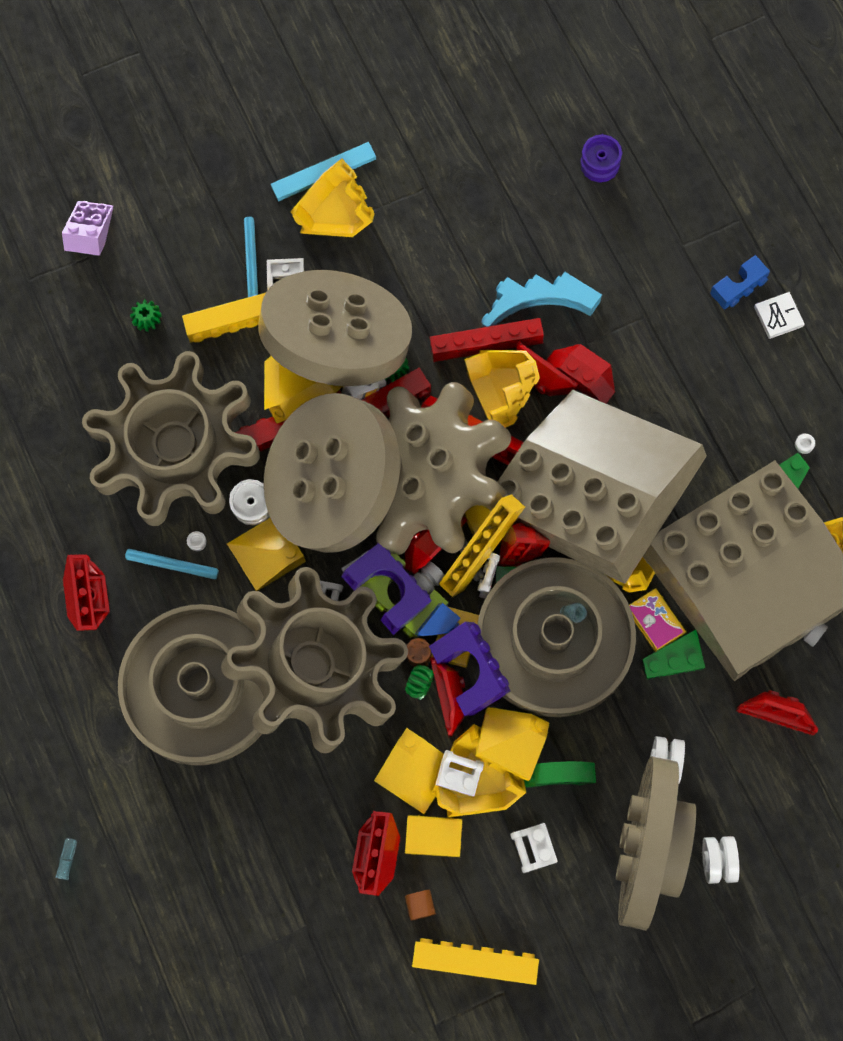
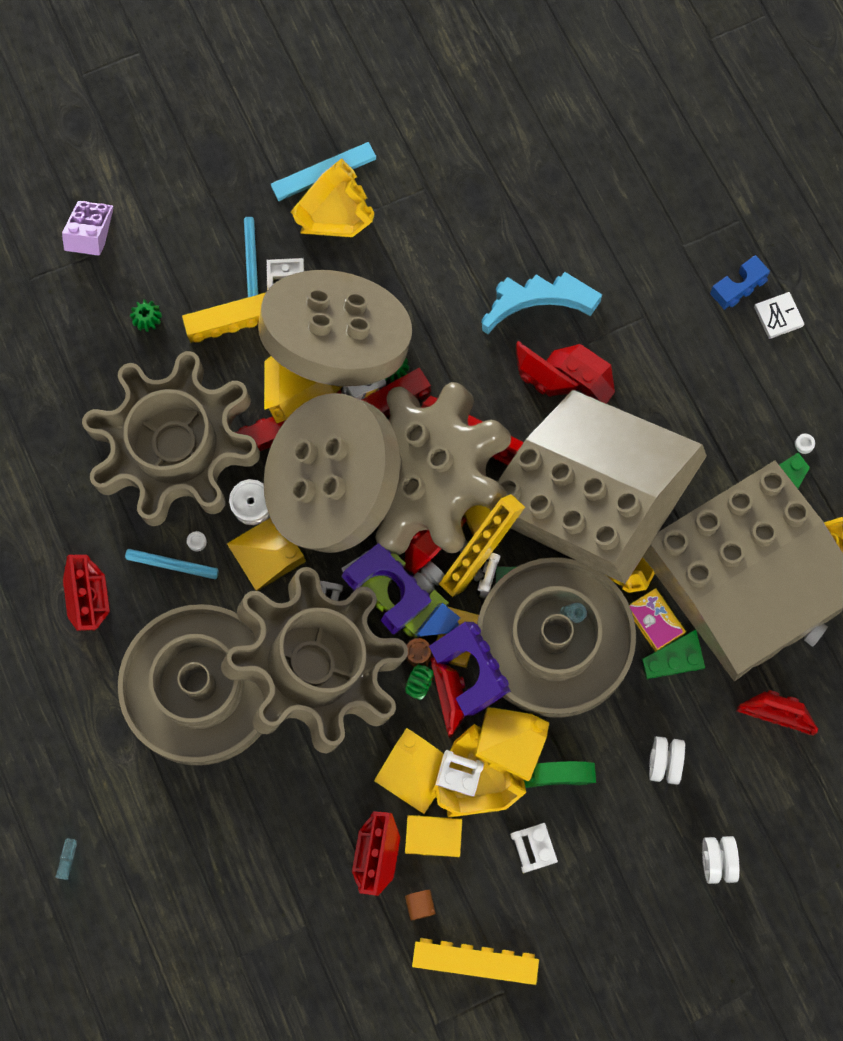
(486, 338): red brick -> none
(502, 382): yellow panel -> none
(521, 545): red wedge -> none
(601, 158): dark purple wheel -> none
(655, 844): dark tan piece -> none

